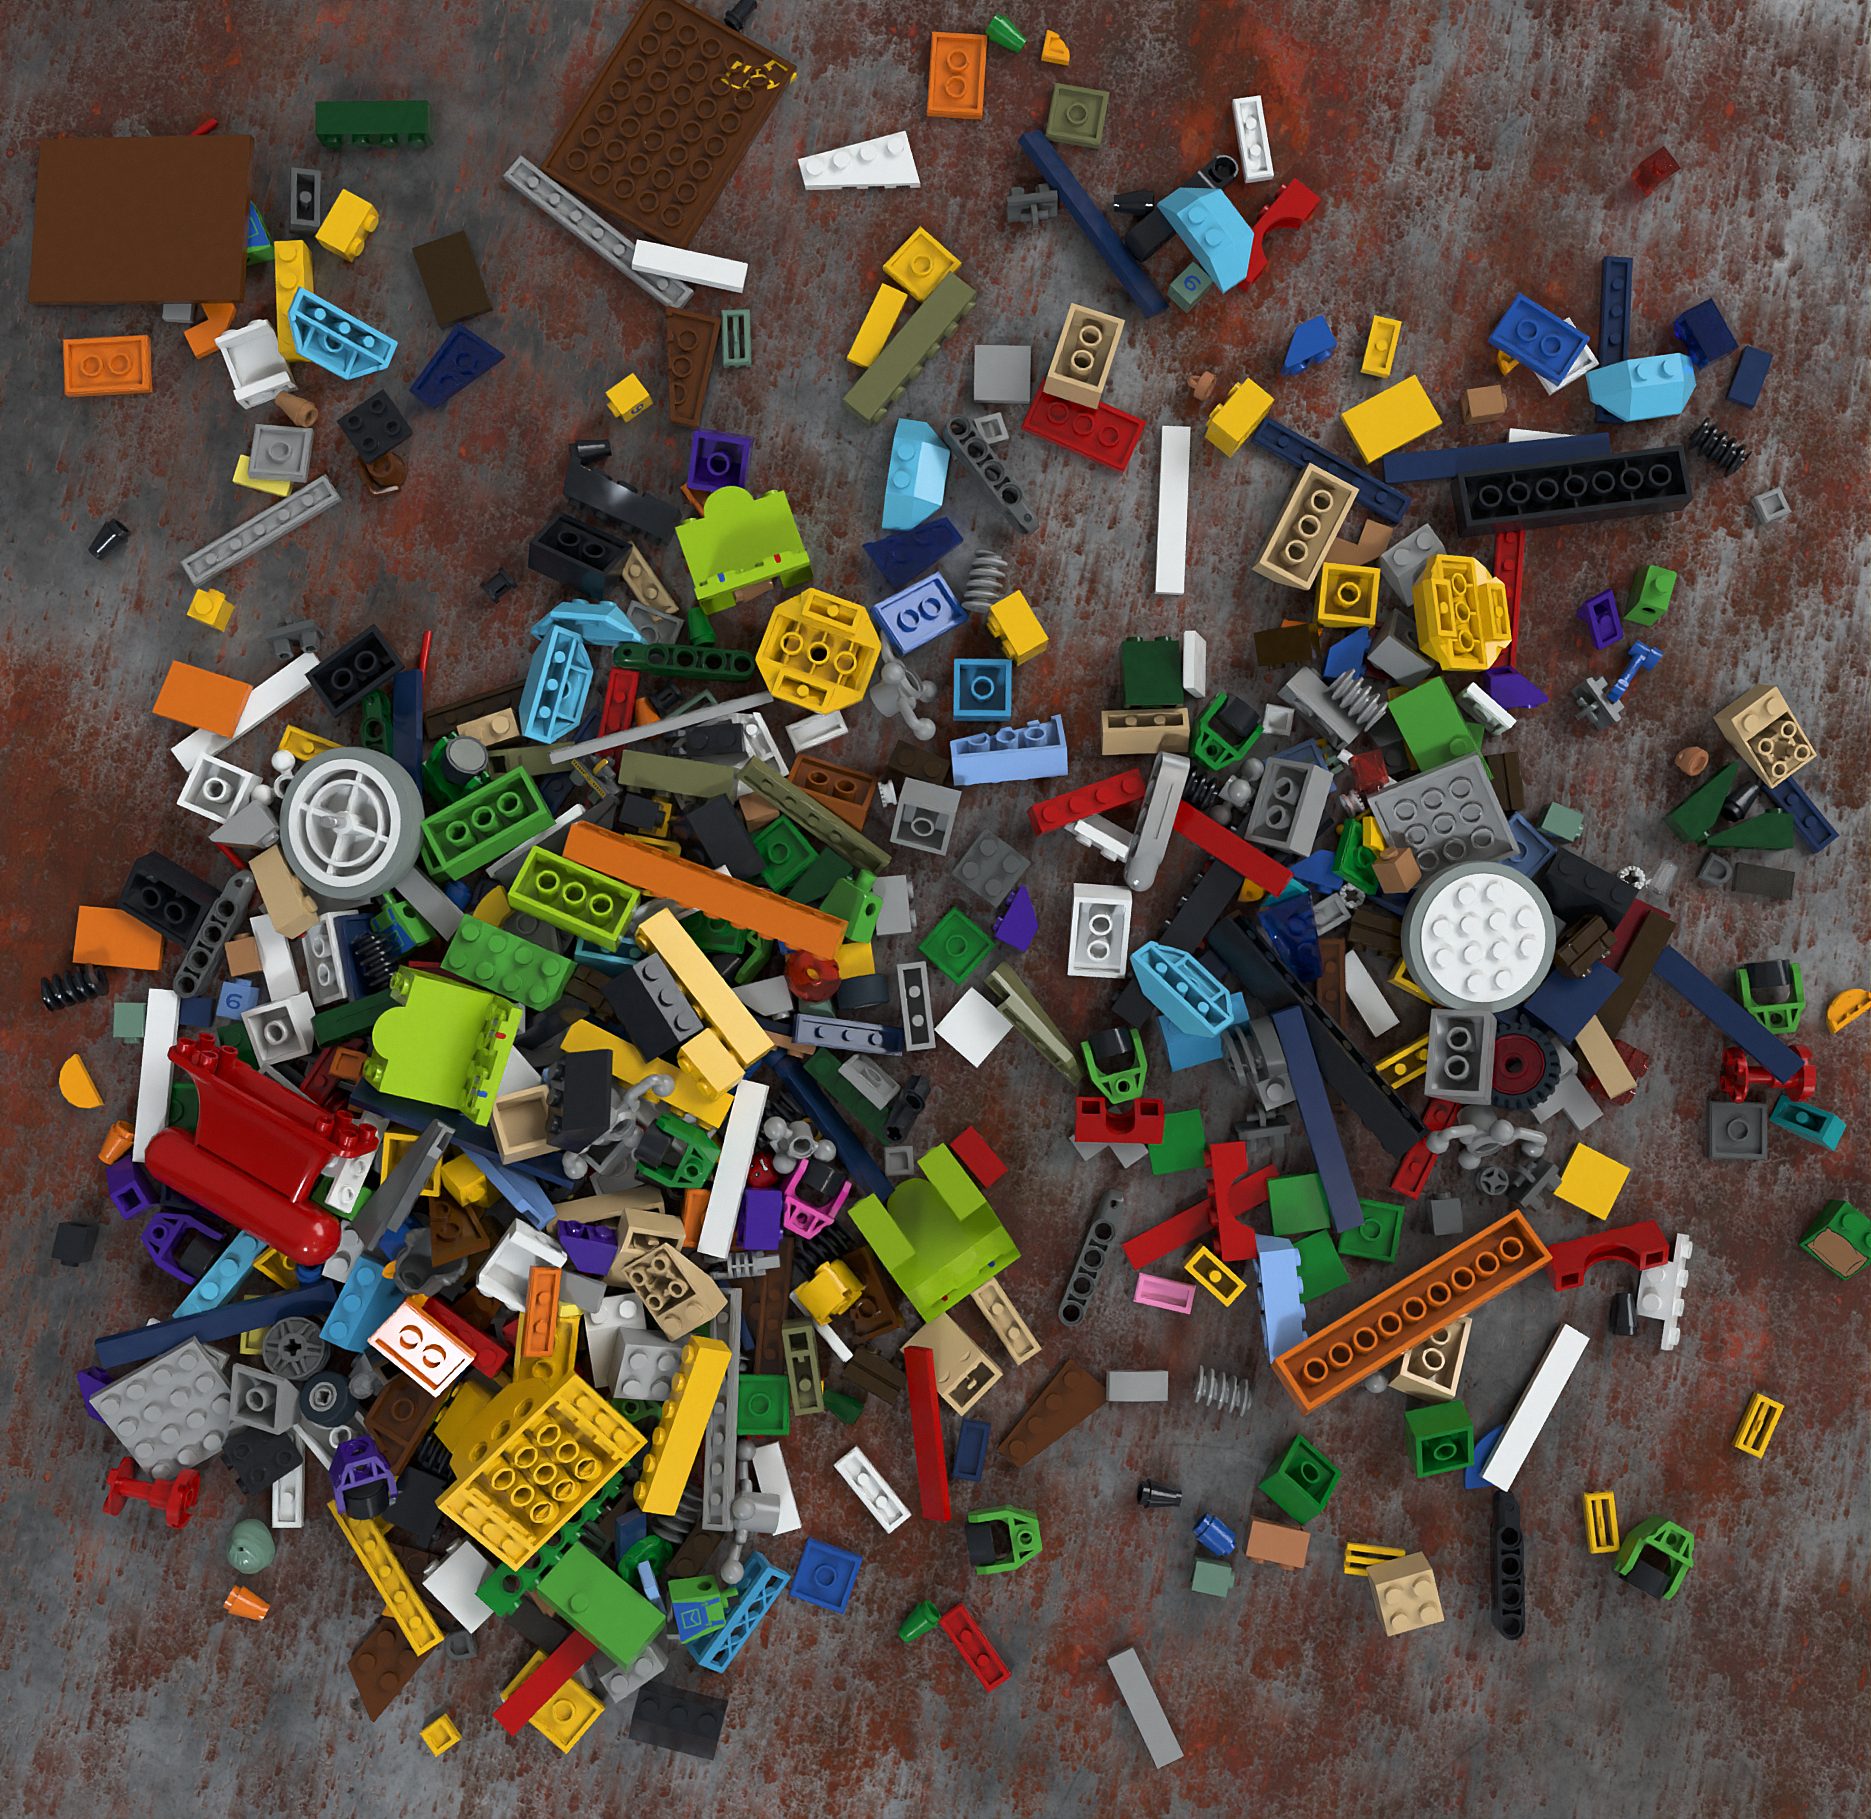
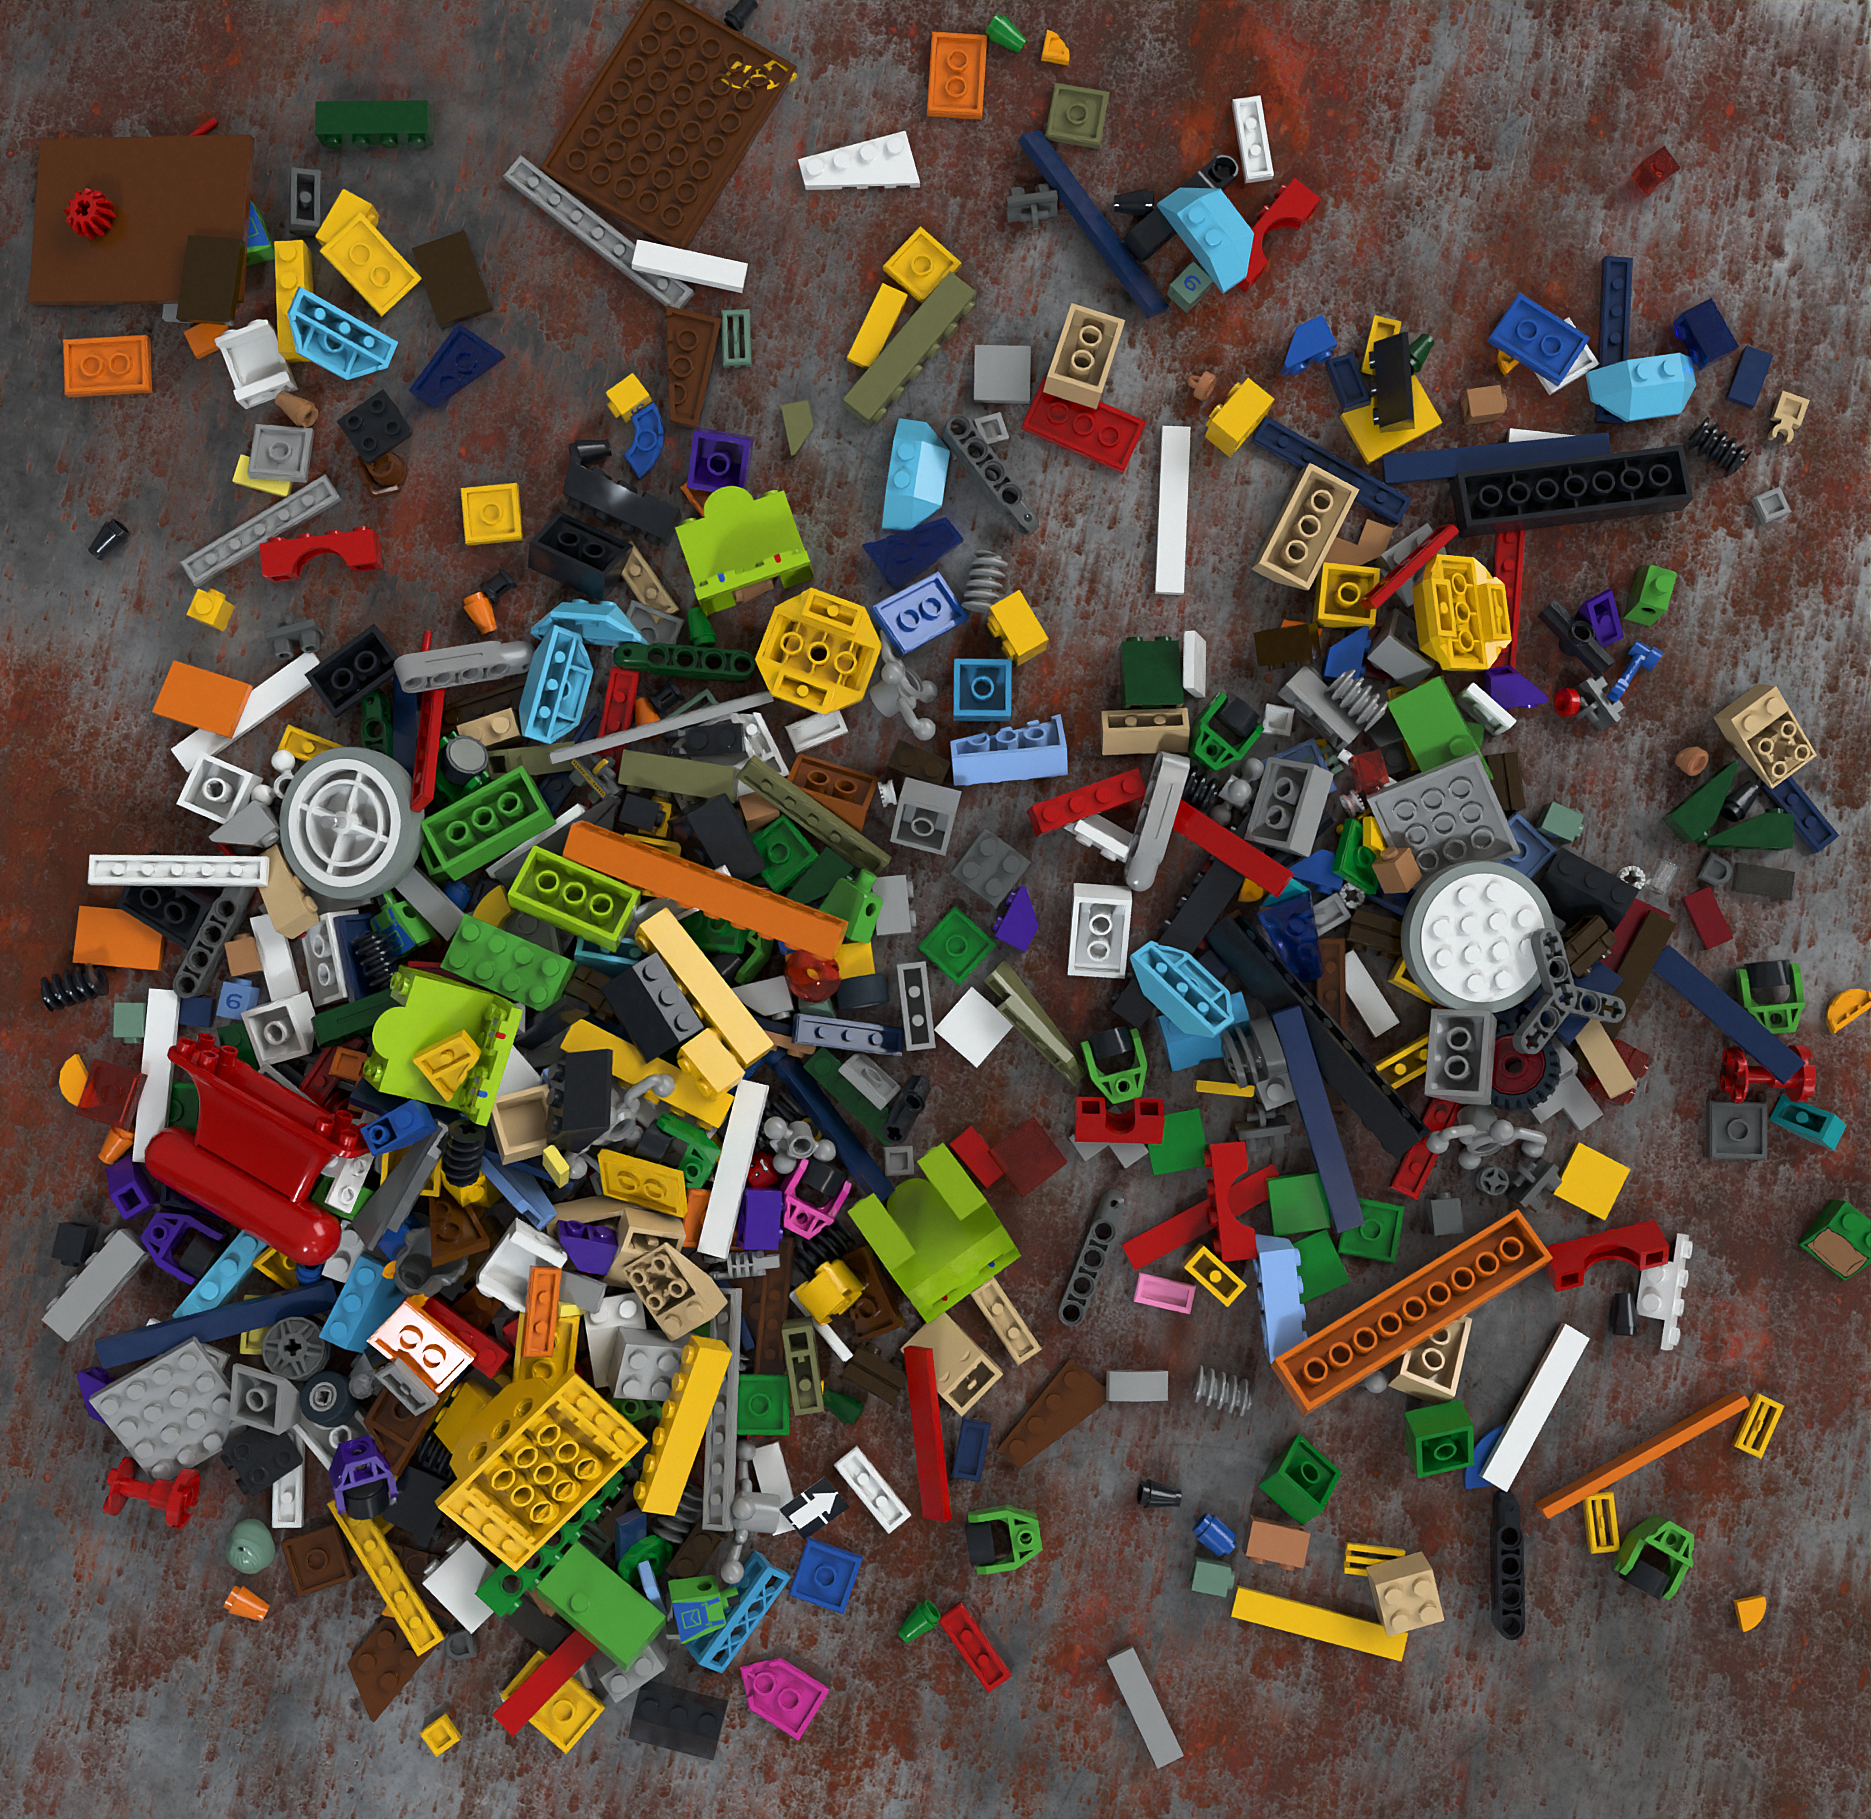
(89, 213): none -> red gear
(97, 1285): none -> light grey brick
(111, 1094): none -> clear red tile
(178, 870): none -> white tile
(210, 280): none -> dark brown tile
(285, 559): none -> red arch
(318, 1559): none -> reddish brown tile
(370, 264): none -> yellow tile
(399, 1128): none -> blue slope
(407, 1386): none -> light grey tile
(427, 749): none -> red tile
(448, 1062): none -> yellow wing
(462, 665): none -> light grey piece
(463, 1153): none -> black piece
(481, 612): none -> orange cone
(491, 514): none -> yellow tile
(556, 1166): none -> light yellow tile
(643, 1183): none -> yellow tile
(647, 442): none -> blue tile
(783, 1694): none -> dark pink tile
(797, 424): none -> olive tile
(814, 1508): none -> sticker
(1027, 1157): none -> clear red tile
(1222, 1088): none -> yellow tile
(1317, 1623): none -> yellow tile
(1347, 382): none -> dark blue tile
(1392, 384): none -> black slope
(1408, 566): none -> red tile
(1419, 351): none -> dark green cone
(1550, 1001): none -> dark grey piece
(1567, 702): none -> red tile
(1576, 638): none -> black piece
(1642, 1454): none -> orange tile
(1707, 918): none -> dark red tile
(1750, 1611): none -> light orange tile
(1788, 414): none -> tan plate

